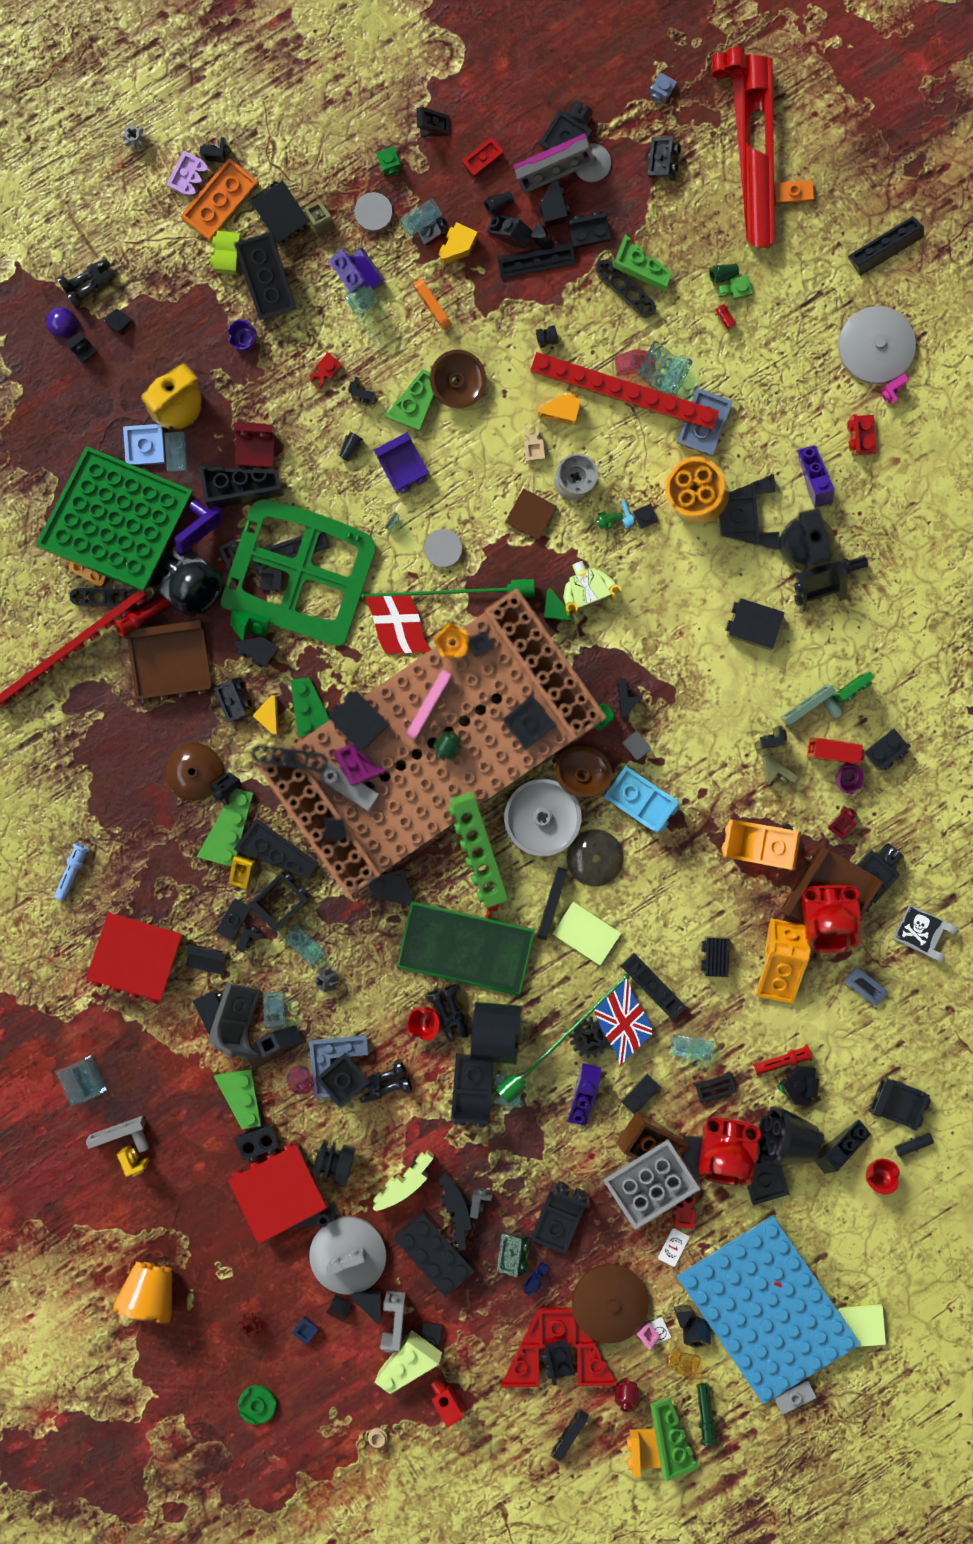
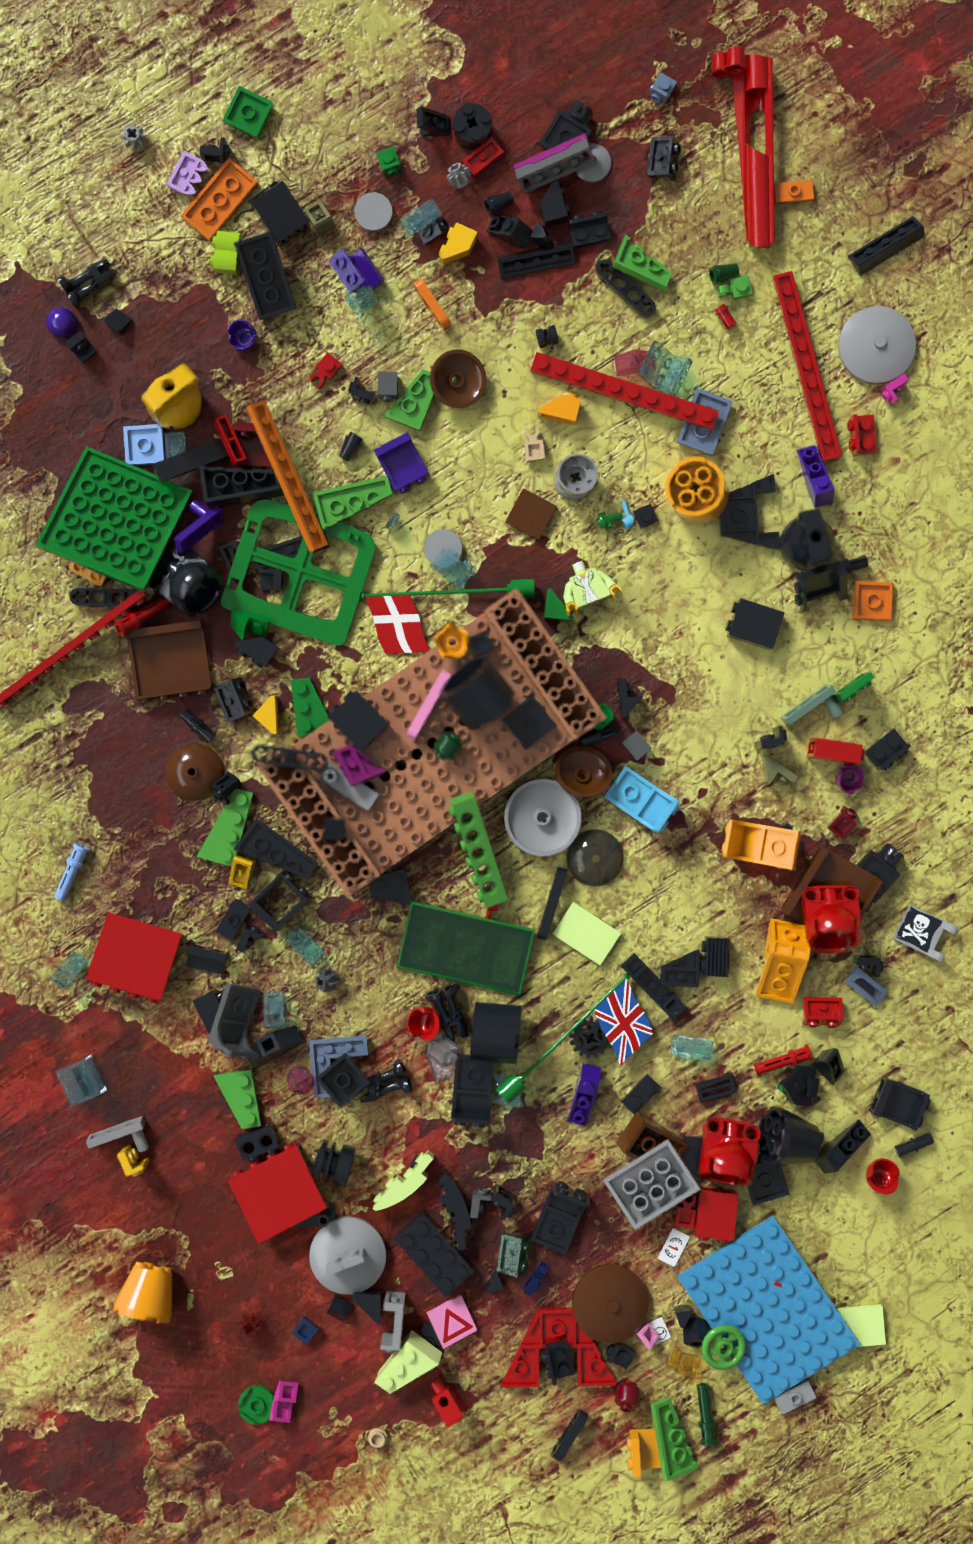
(69, 970): none -> clear light blue slope
(190, 460): none -> black tile
(197, 725): none -> black pin
(227, 442): none -> red piece
(248, 112): none -> green plate
(283, 1400): none -> dark pink slope
(287, 475): none -> orange plate
(345, 501): none -> bright green wing
(387, 386): none -> dark grey brick
(442, 1057): none -> clear slope
(451, 568): none -> clear light blue bracket
(451, 1321): none -> bright pink tile
(458, 175): none -> light grey gear
(468, 116): none -> black brick
(477, 693): none -> black brick
(495, 1283): none -> black slope
(504, 1200): none -> black bracket
(597, 735): none -> black axle
(620, 1354): none -> black bracket
(682, 971): none -> black wing
(715, 1214): none -> red brick
(715, 1334): none -> bright green plate
(806, 366): none -> red plate
(822, 1011): none -> red bracket
(830, 1065): none -> black slope
(867, 961): none -> black bracket
(873, 601): none -> orange tile

